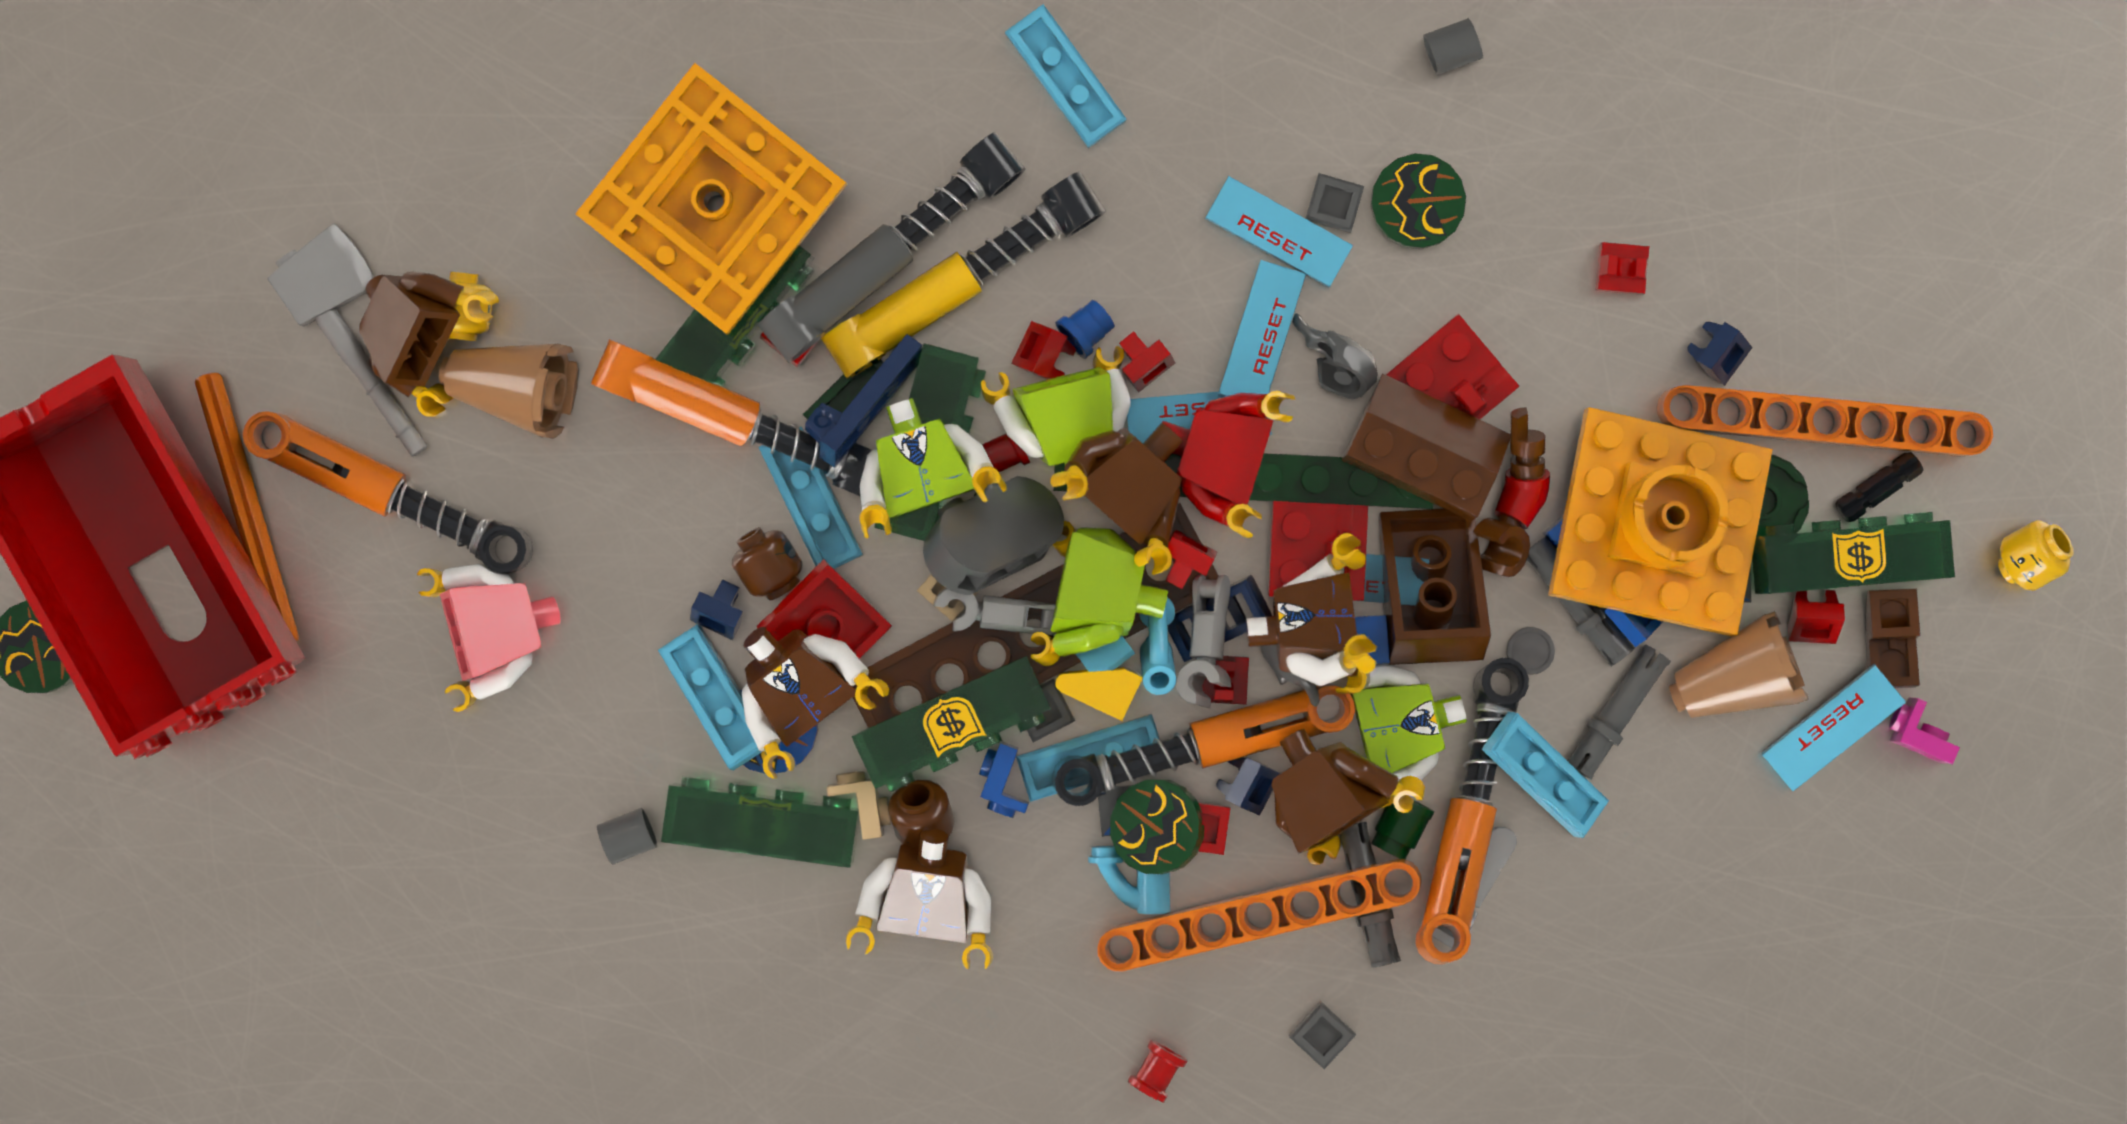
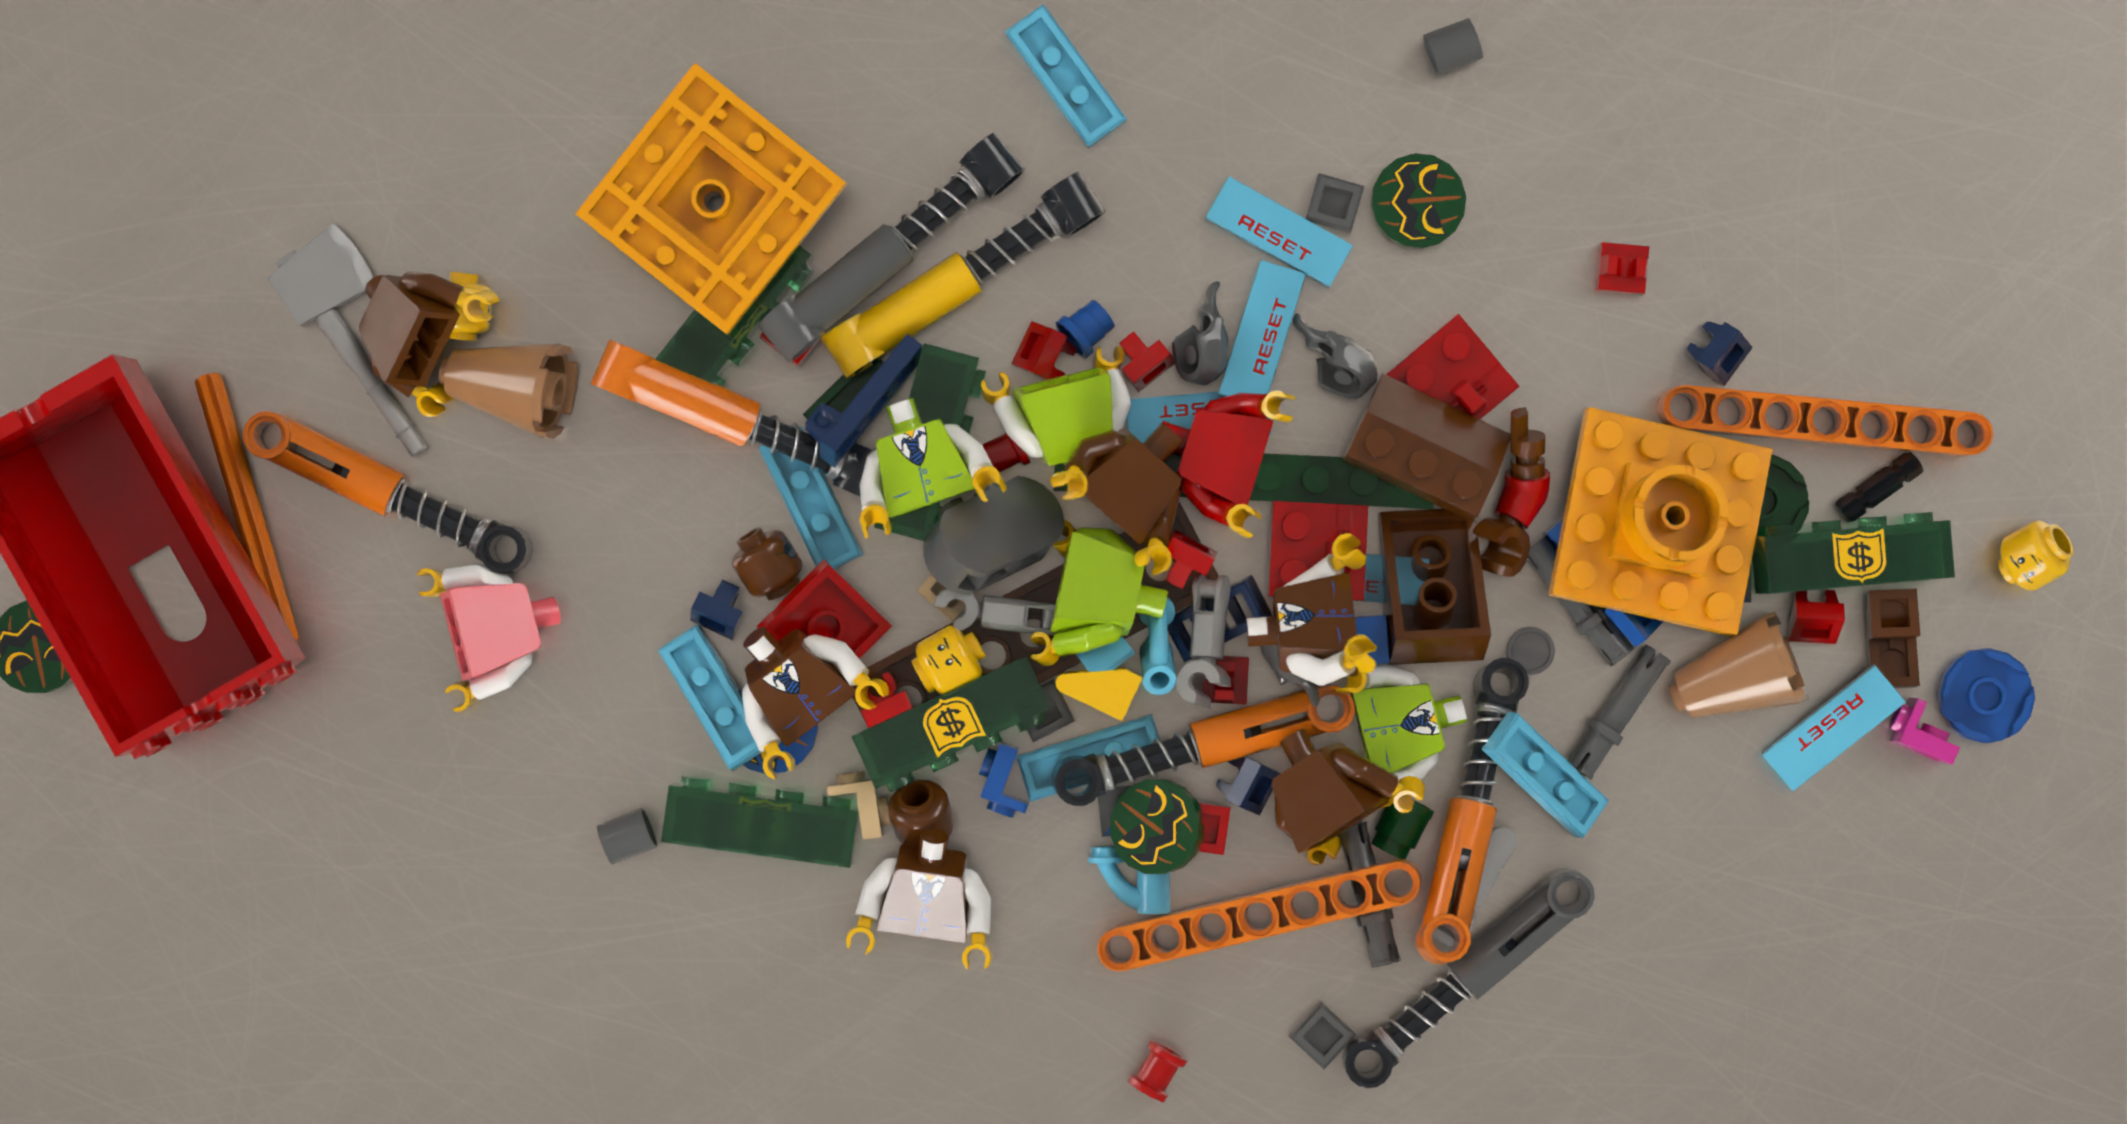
(887, 706): none -> red tile
(948, 660): none -> yellow head
(1203, 353): none -> dark grey piece
(1474, 974): none -> piece
(1985, 695): none -> blue tile

